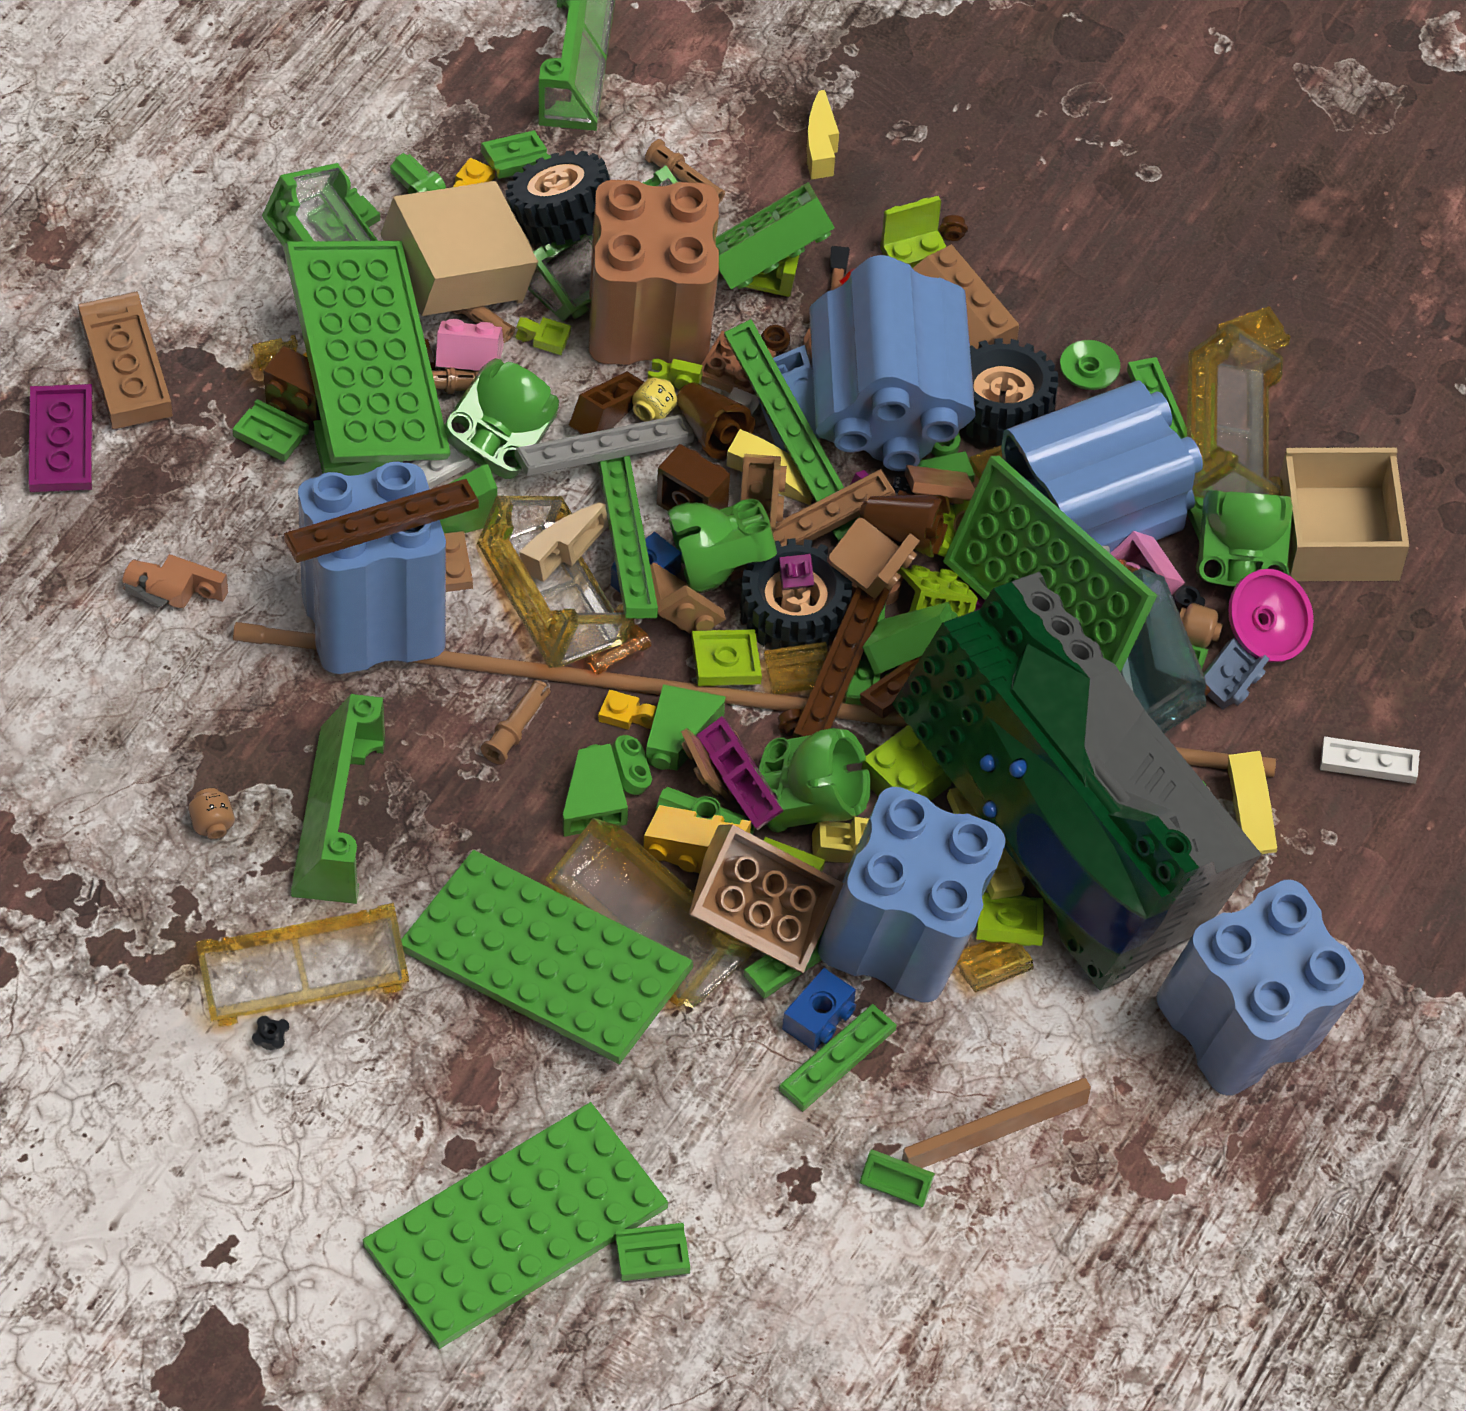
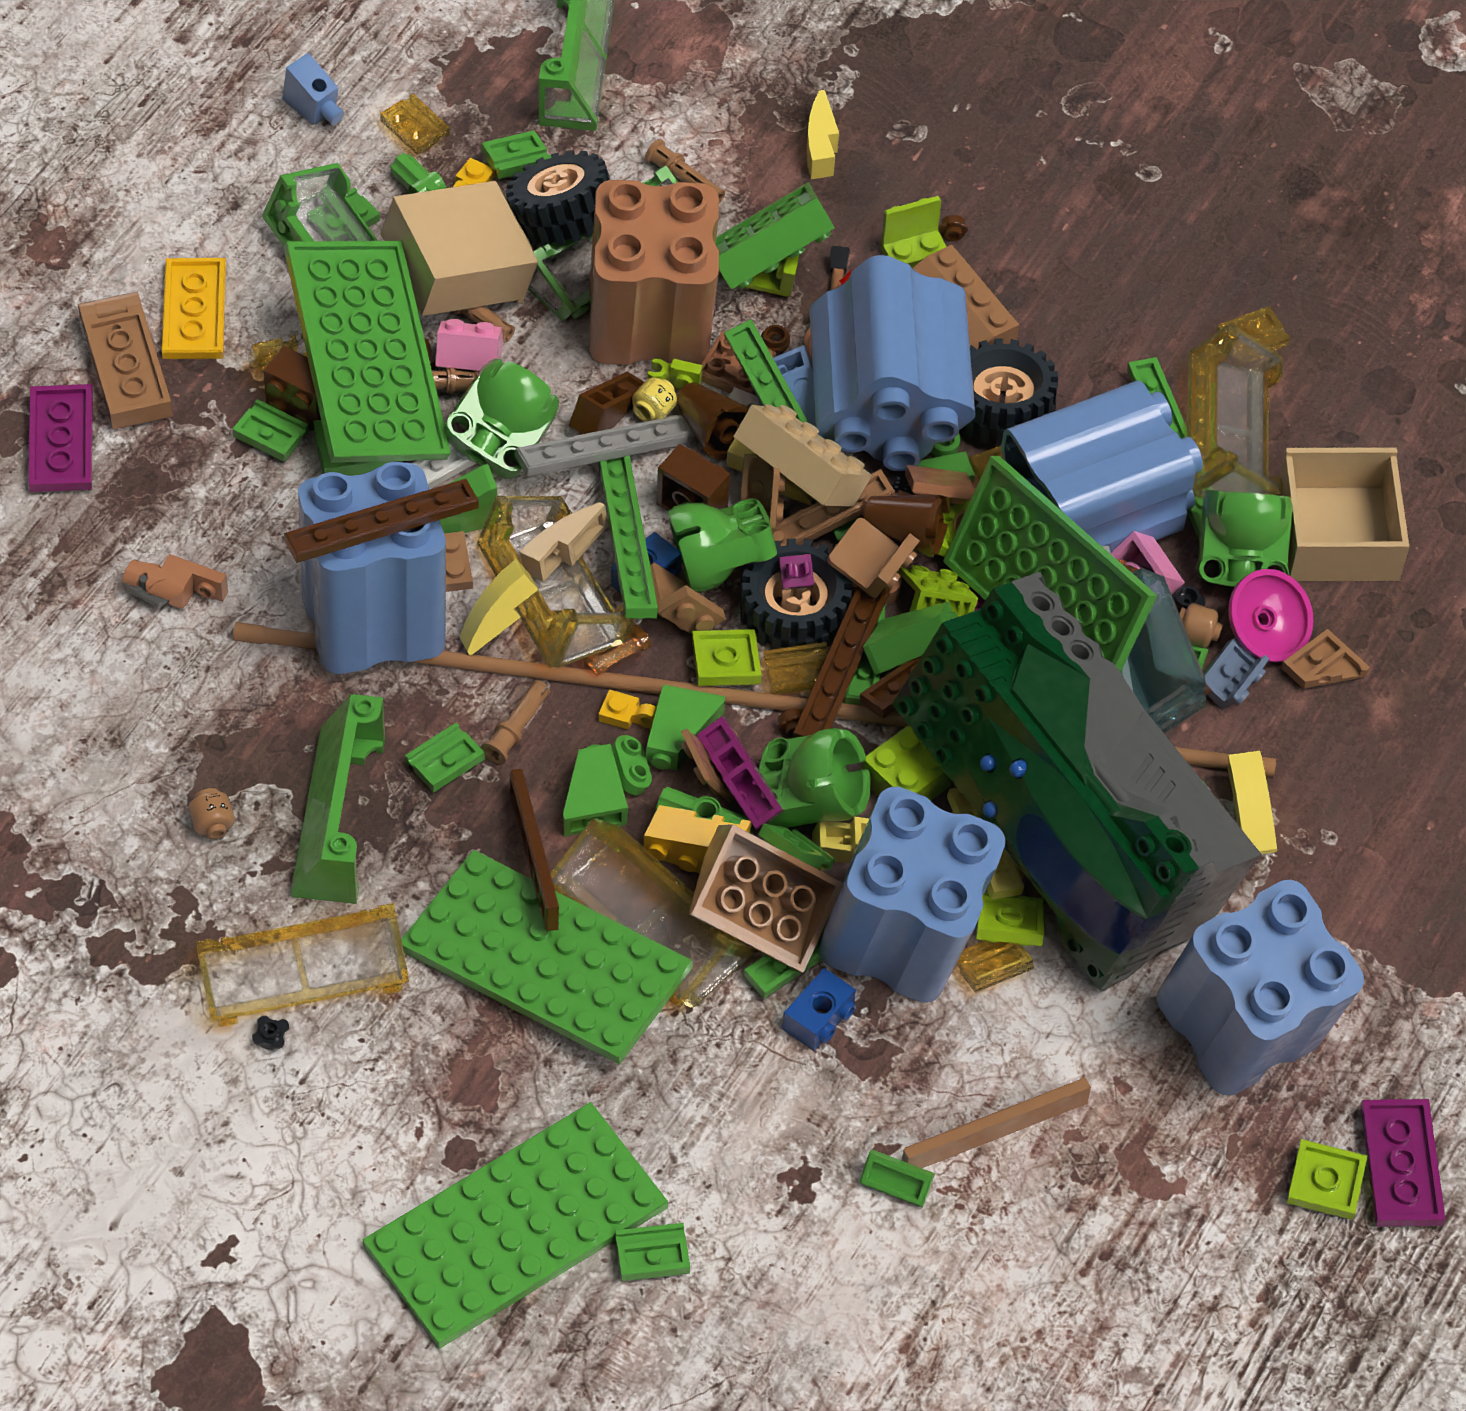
(194, 308): none -> yellow tile
(311, 91): none -> medium blue torso
(414, 124): none -> clear yellow plate
(444, 757): none -> bright green plate
(497, 606): none -> light yellow slope
(534, 850): none -> reddish brown tile
(547, 335): lime plate -> none
(796, 845): none -> bright green plate
(803, 455): none -> tan piece
(837, 1057): bright green tile -> none
(1091, 356): bright green dish -> none
(1324, 662): none -> medium nougat wing
(1327, 1179): none -> lime plate
(1369, 760): white plate -> none
(1402, 1162): none -> magenta plate

